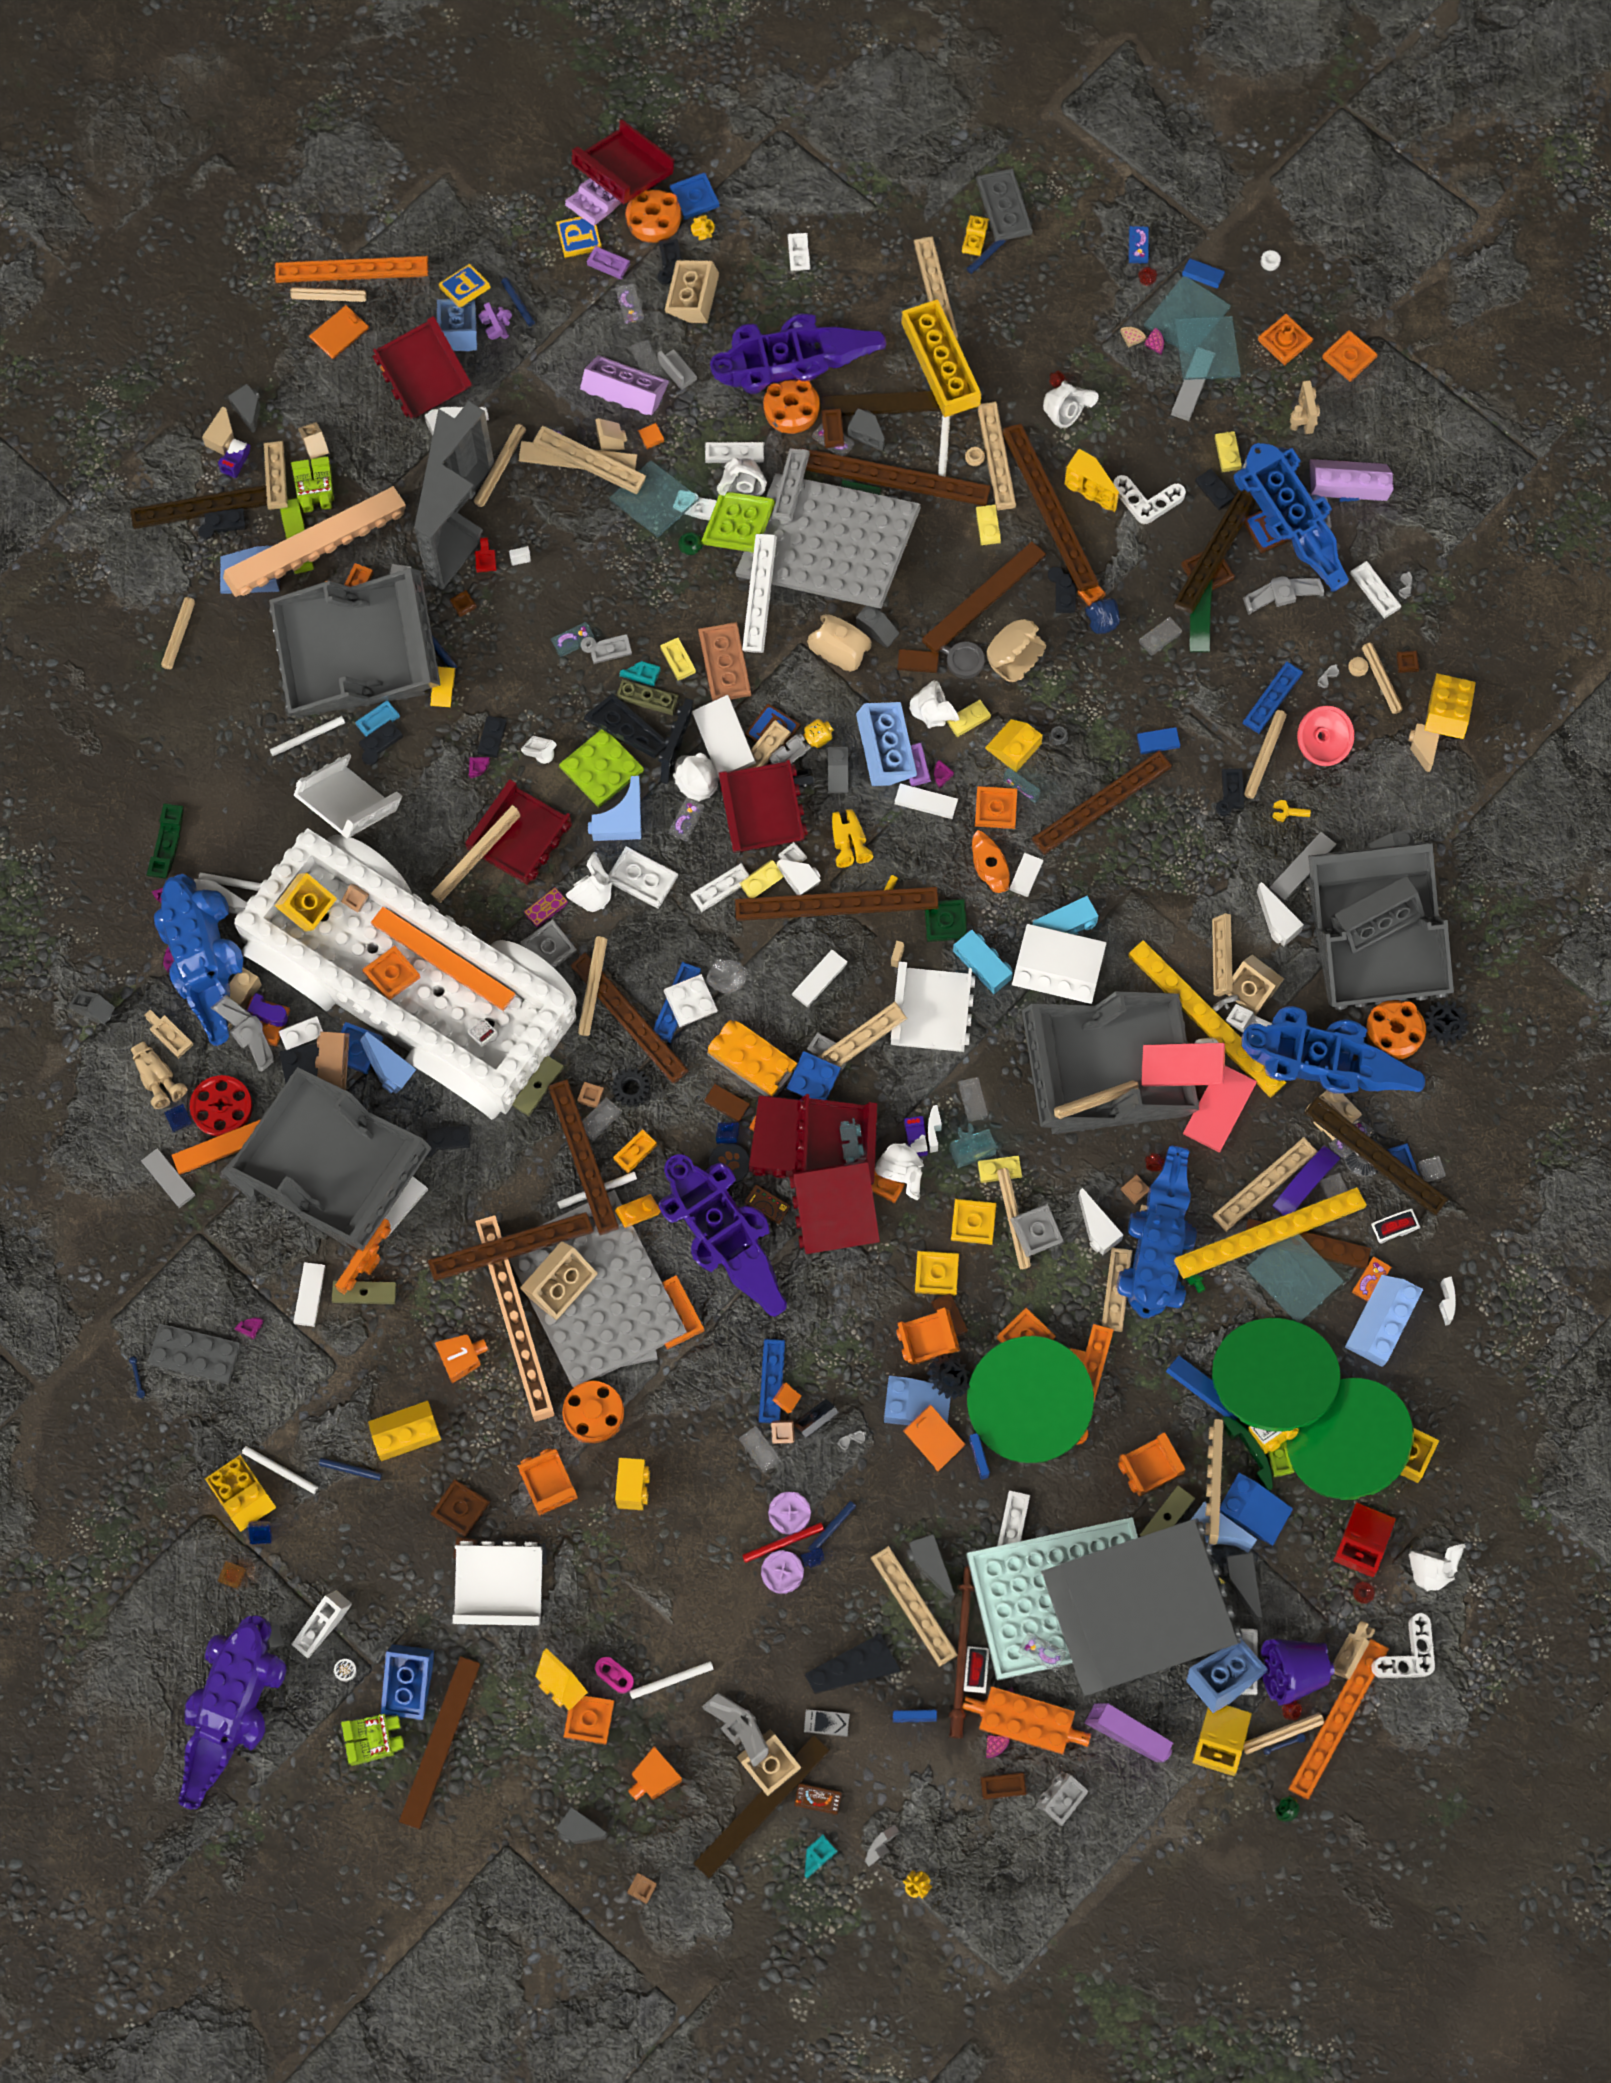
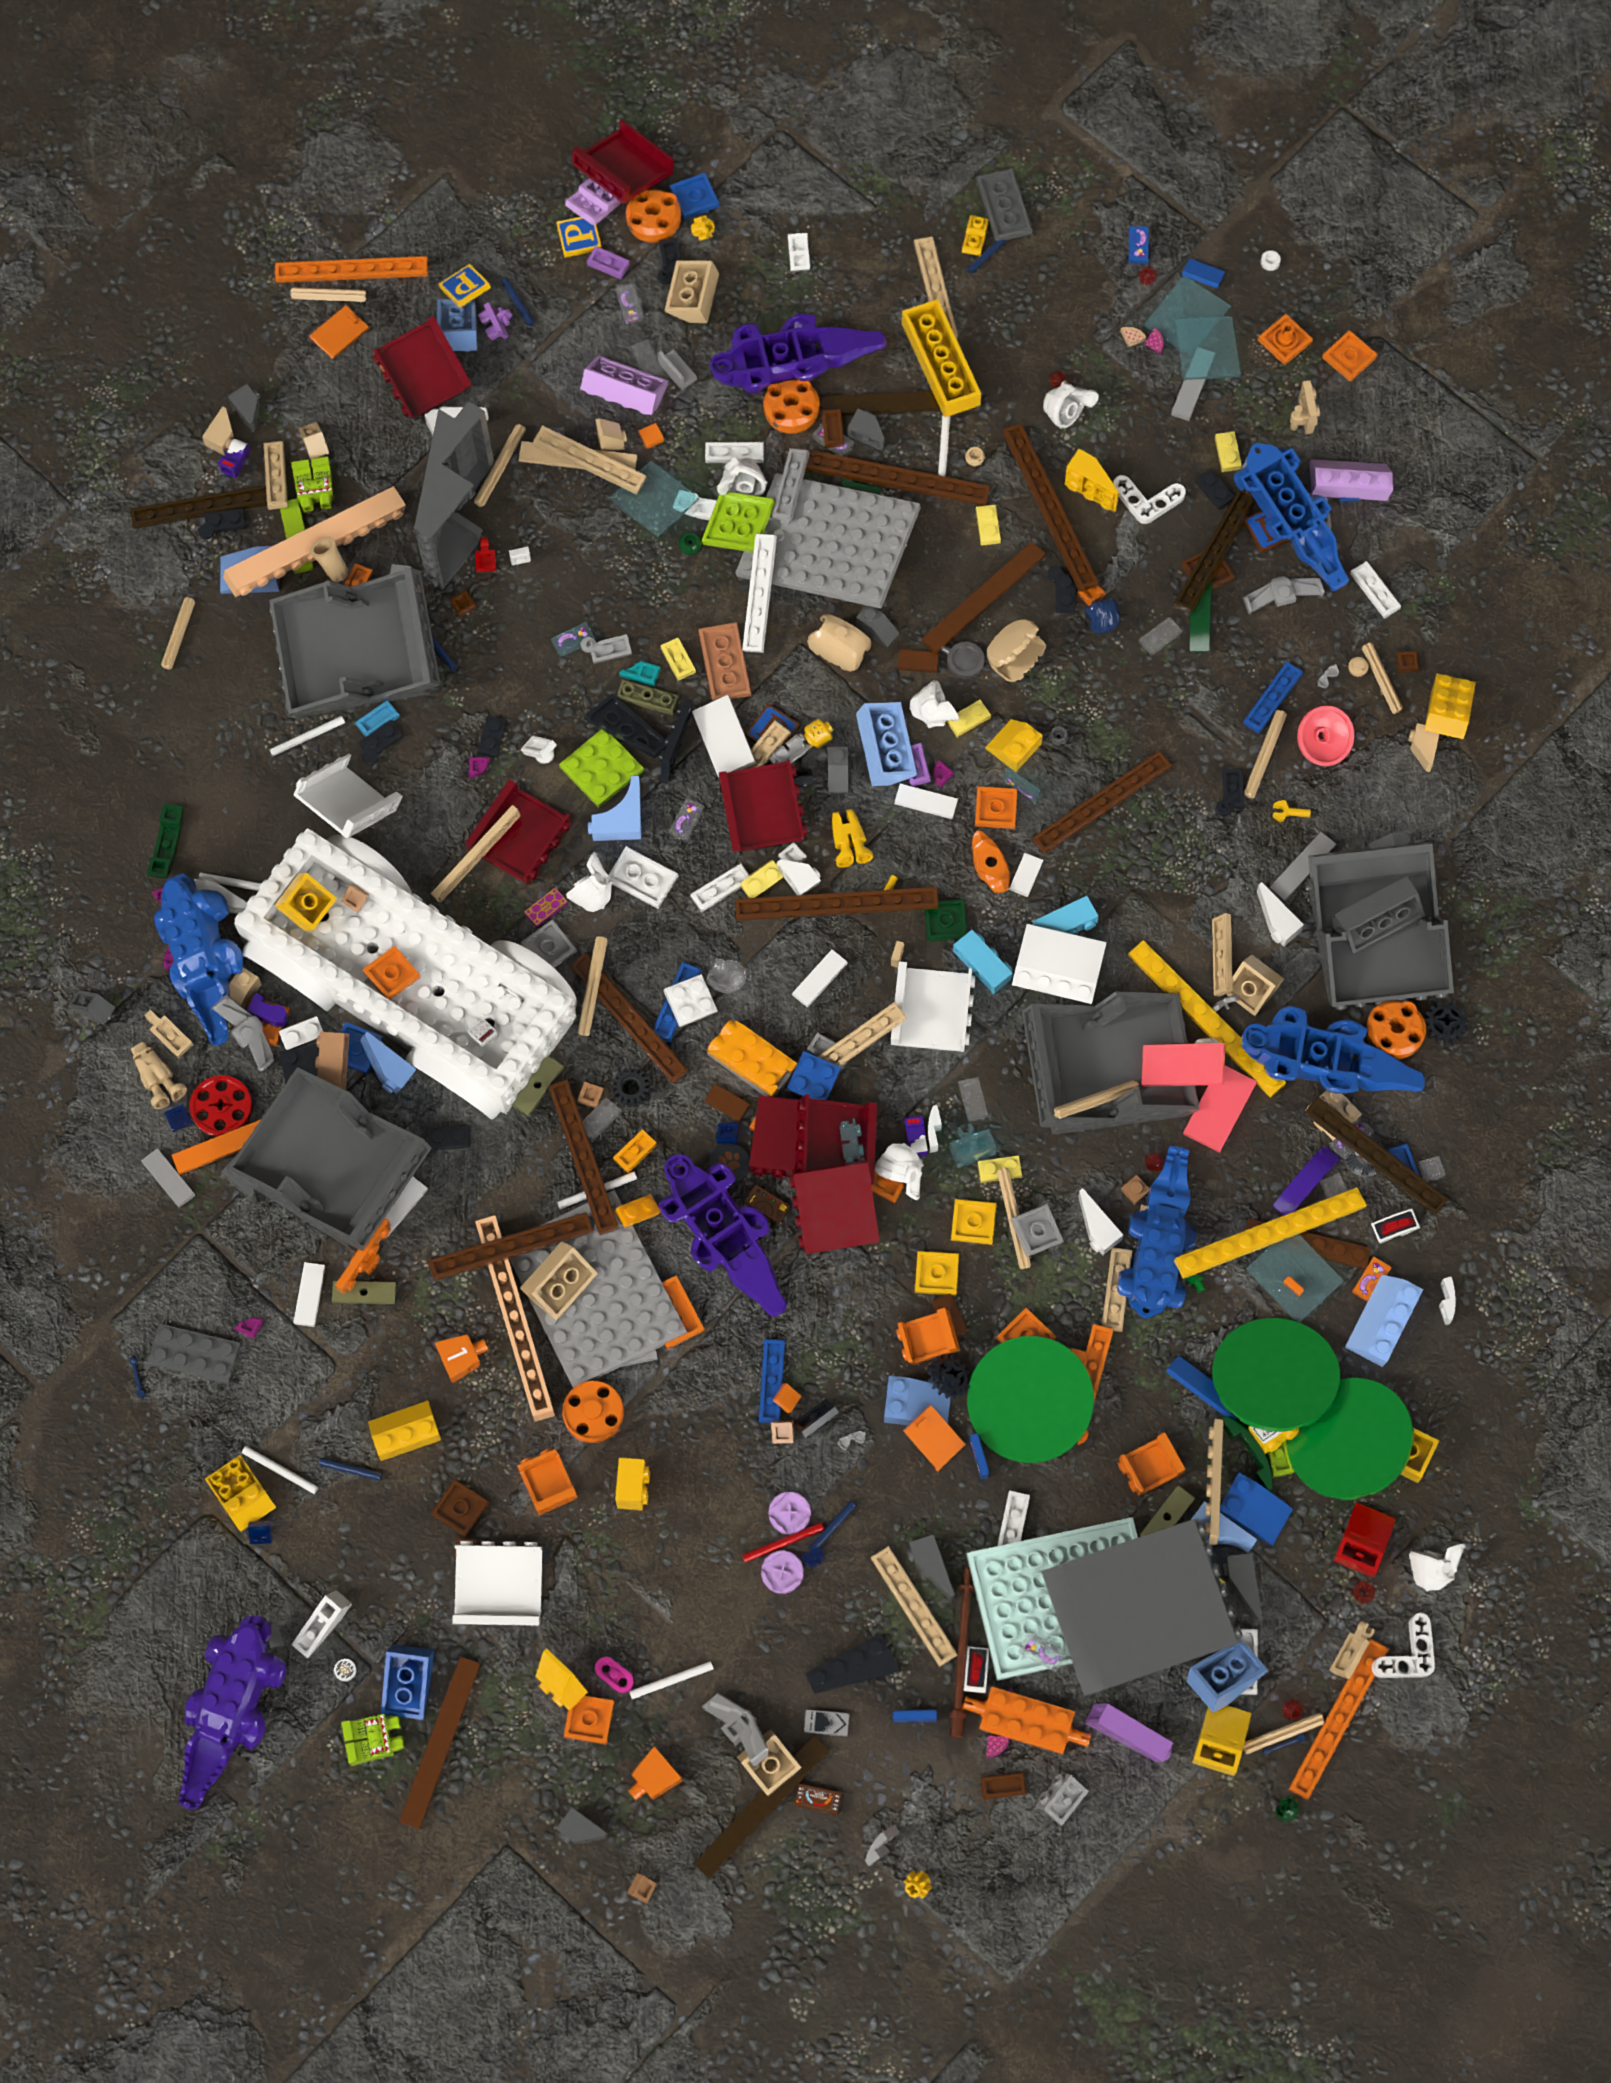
(231, 1575): clear orange plate -> none
(328, 556): none -> tan plant
(442, 694): yellow slope -> none
(443, 958): orange tile -> none
(696, 776): white head -> none
(759, 1449): clear plate -> none
(818, 1854): teal tile -> none
(996, 456): tan tile -> none
(1158, 740): blue tile -> none
(1241, 1018): white slope -> none
(1264, 1184): tan tile -> none
(1293, 1286): none -> orange tile
(1295, 1668): dark purple cone -> none
(1406, 579): light grey piece -> none

